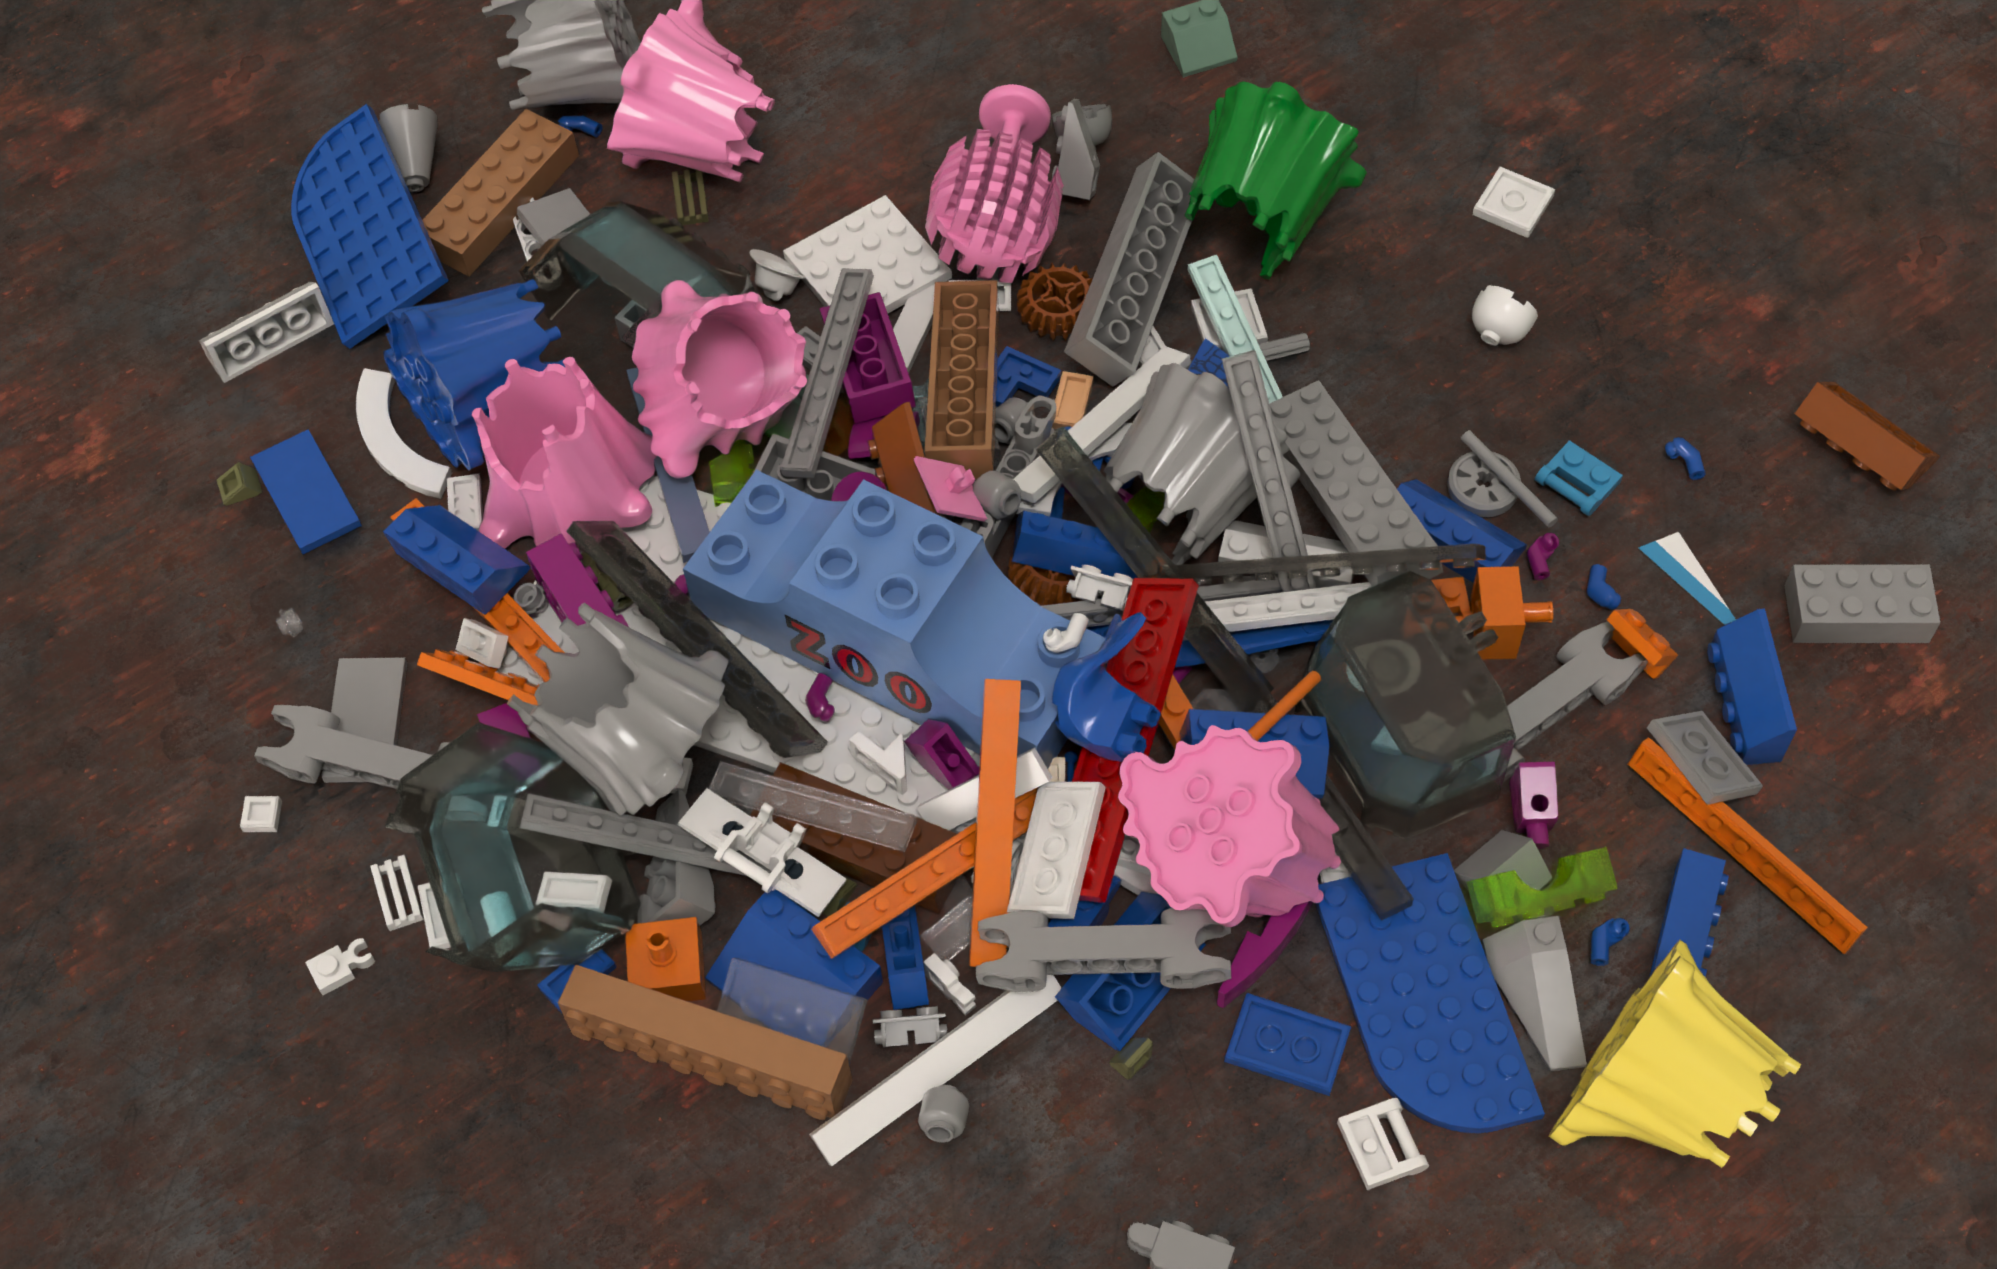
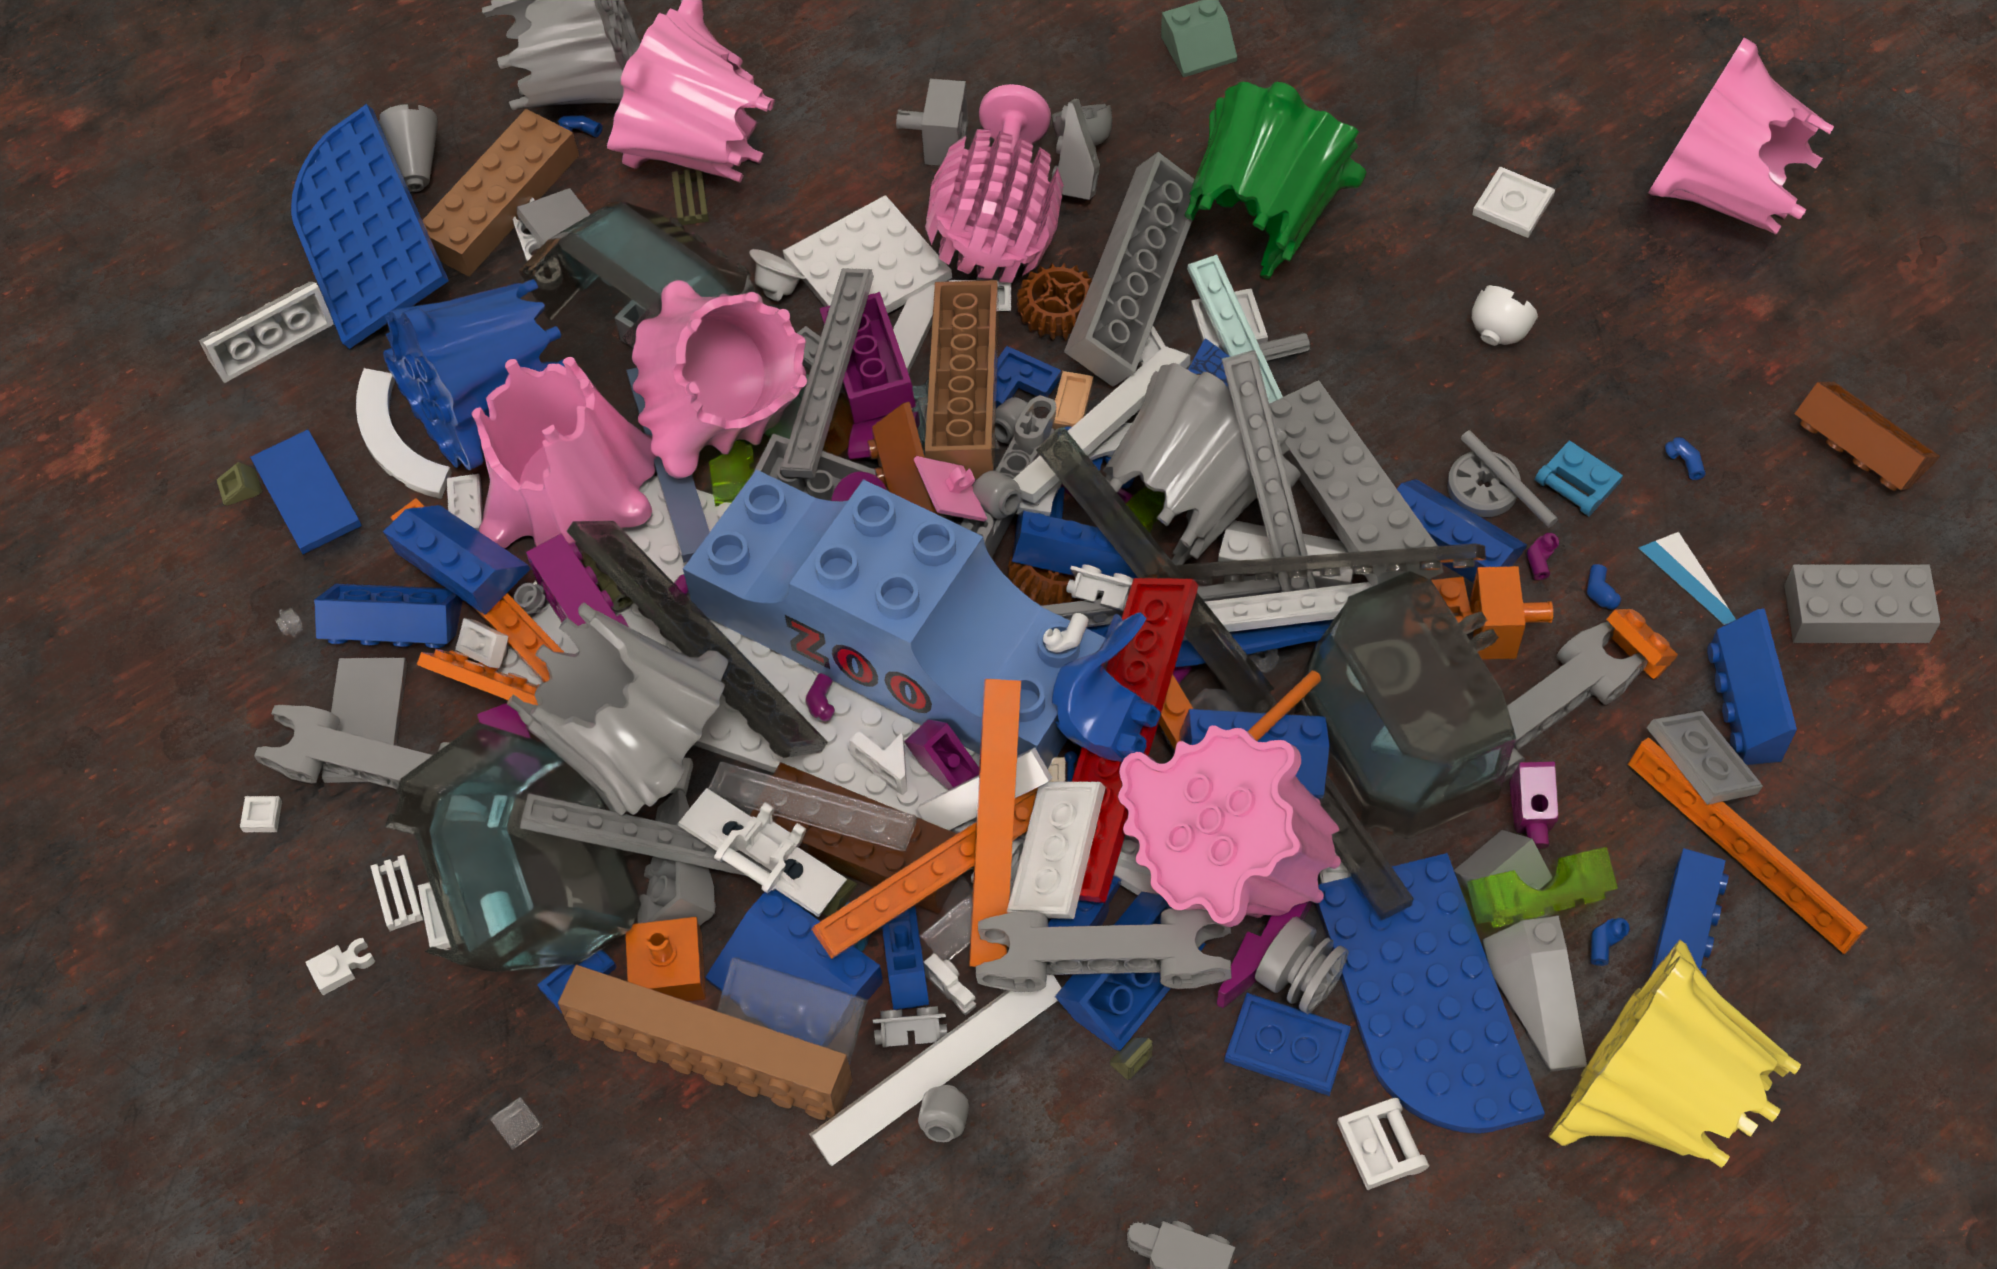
(387, 614): none -> blue slope
(516, 1123): none -> clear tile
(574, 890): white tile -> none
(942, 120): none -> light grey brick
(1295, 961): none -> light grey wheel
(1740, 145): none -> bright pink piece

